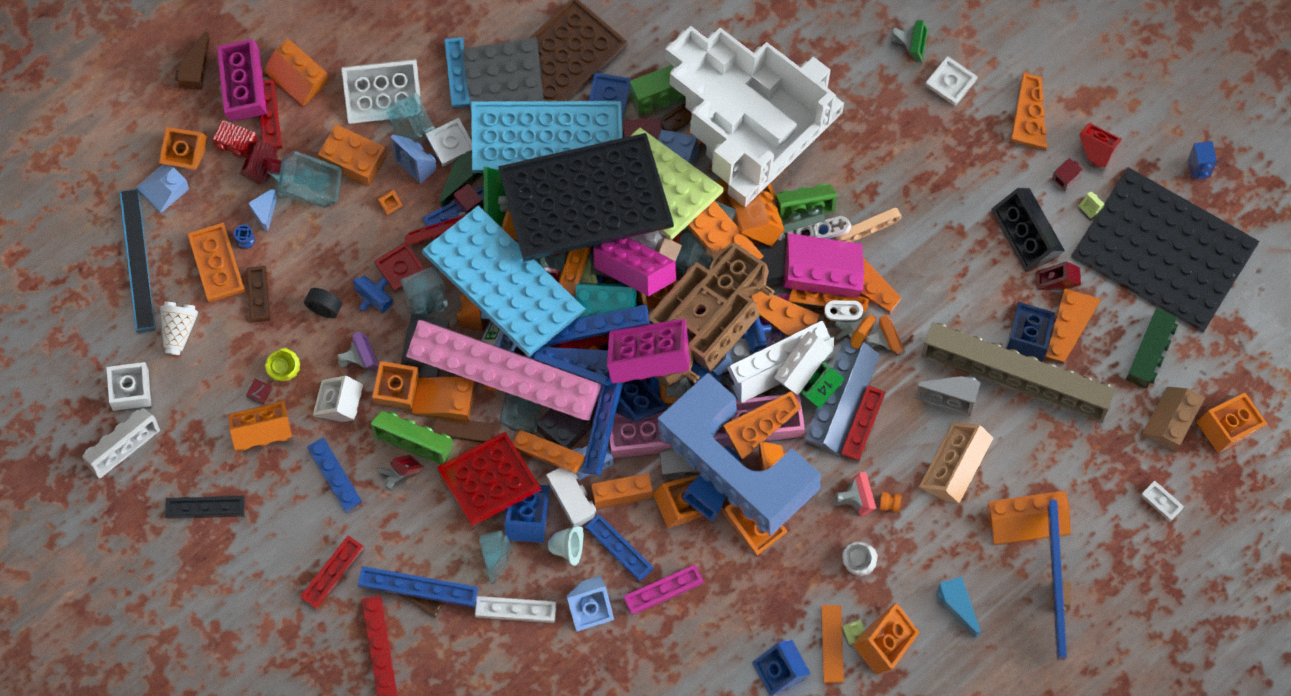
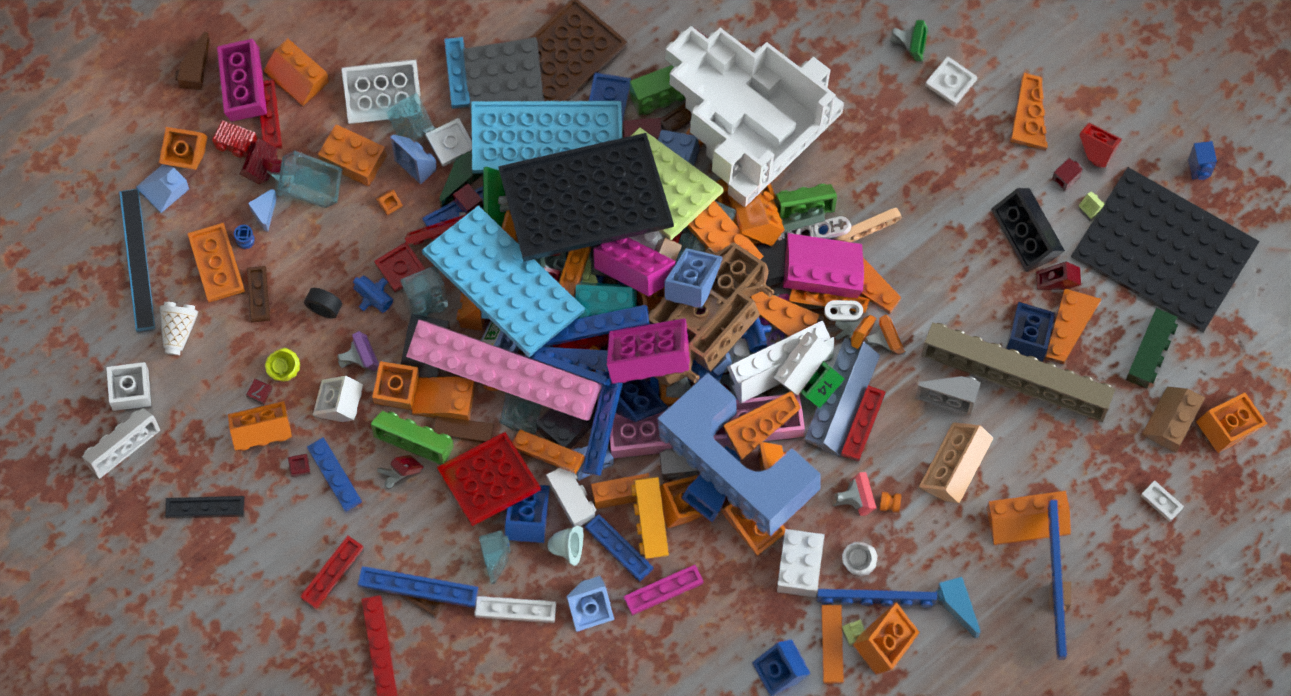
(299, 465): none -> dark red tile
(651, 517): none -> light orange brick
(692, 278): none -> medium blue slope
(800, 563): none -> white brick
(871, 597): none -> blue plate

